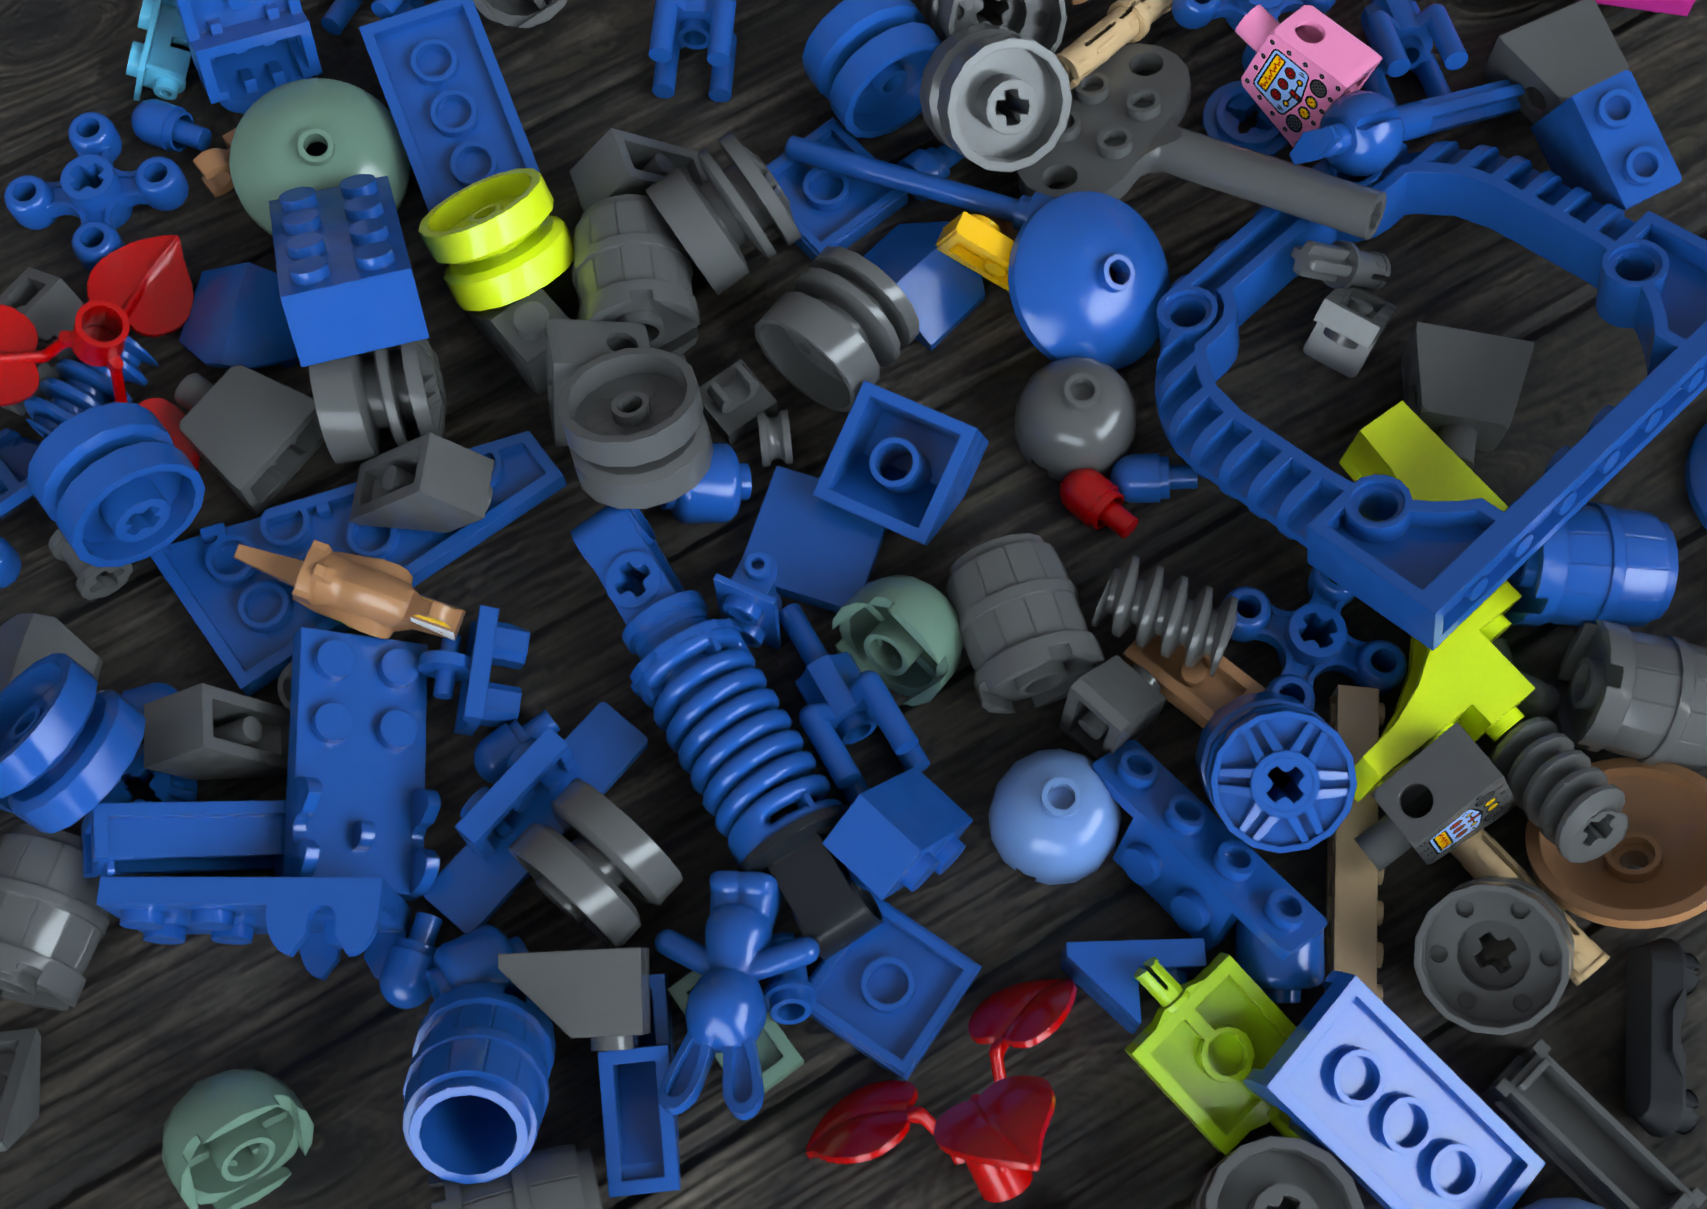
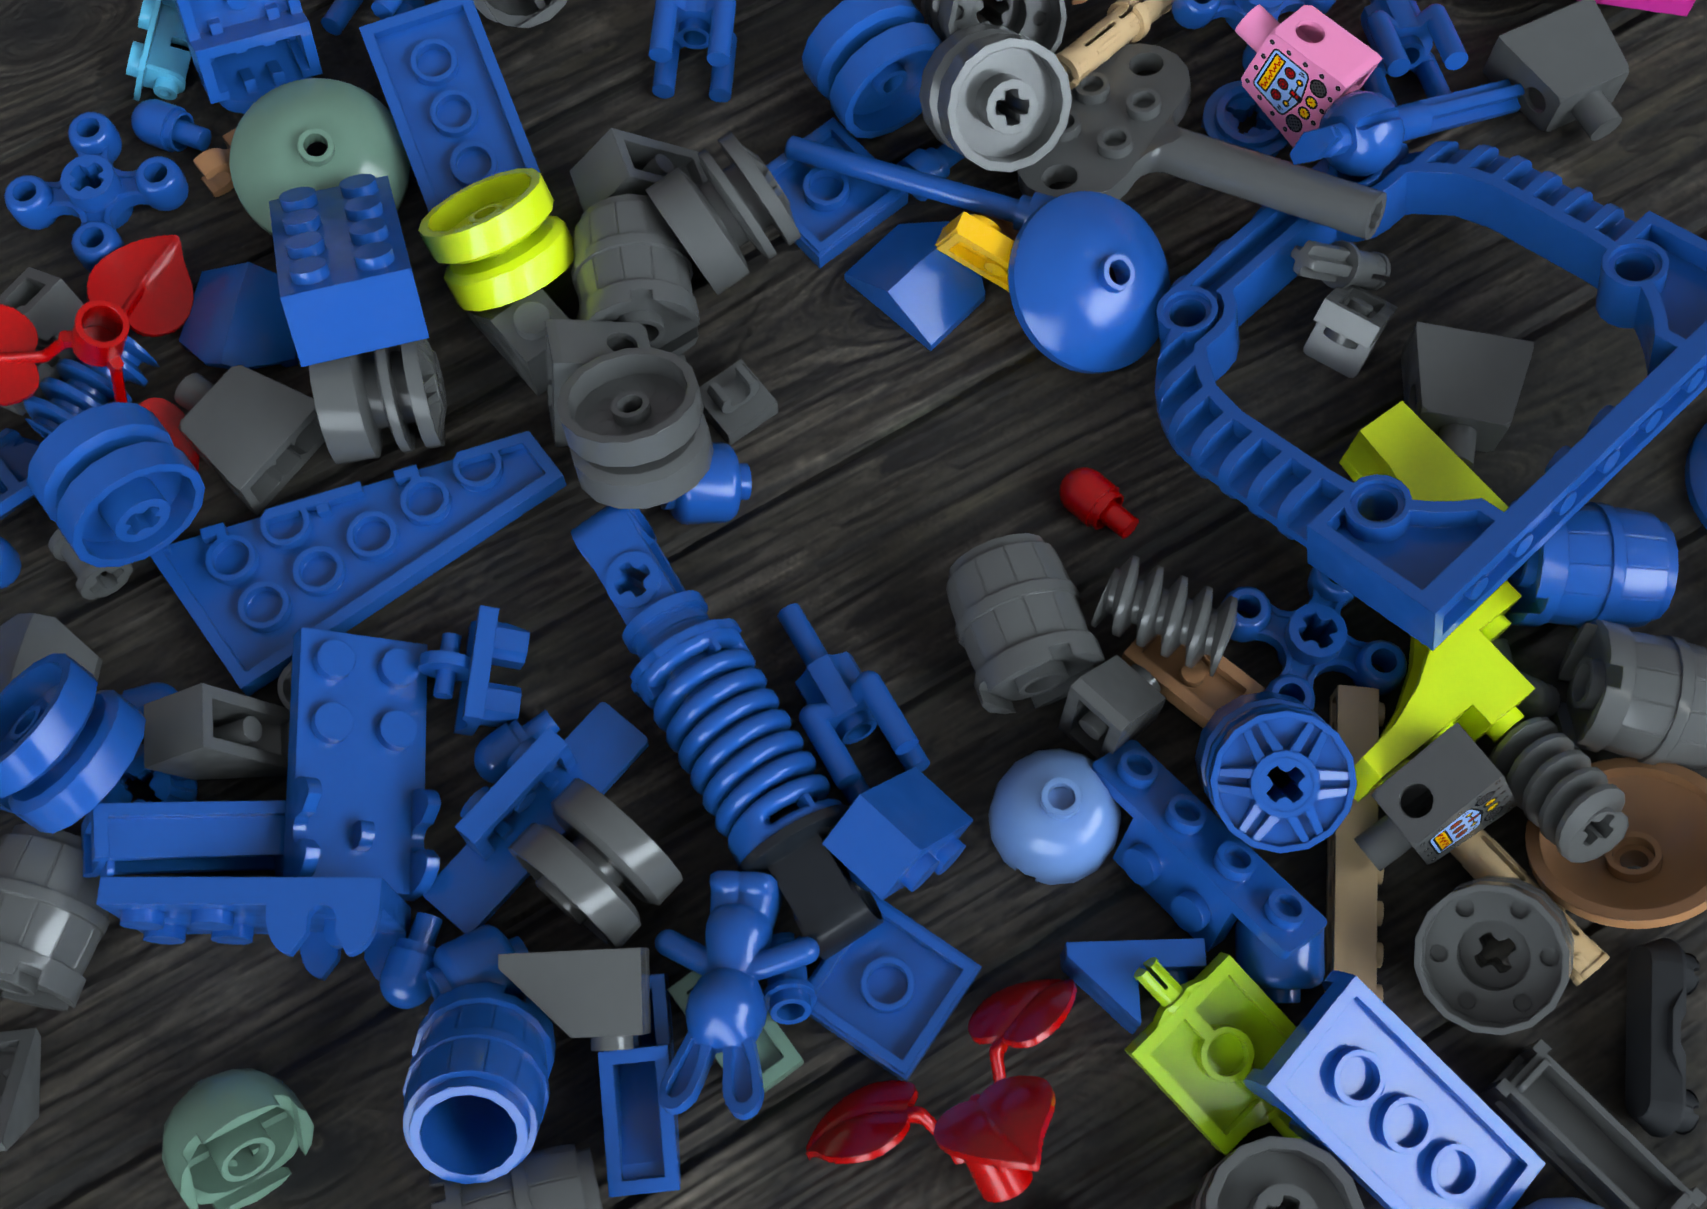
(357, 591): medium nougat animal -> none
(423, 487): dark grey slope -> none
(752, 599): blue hinge -> none
(775, 438): dark grey bush -> none
(818, 546): blue tile -> none
(837, 327): dark grey wheel -> none
(900, 464): blue slope -> none
(903, 634): sand green cylinder -> none
(1075, 417): dark grey cylinder -> none
(1150, 477): blue cylinder -> none
(1608, 144): blue panel -> none

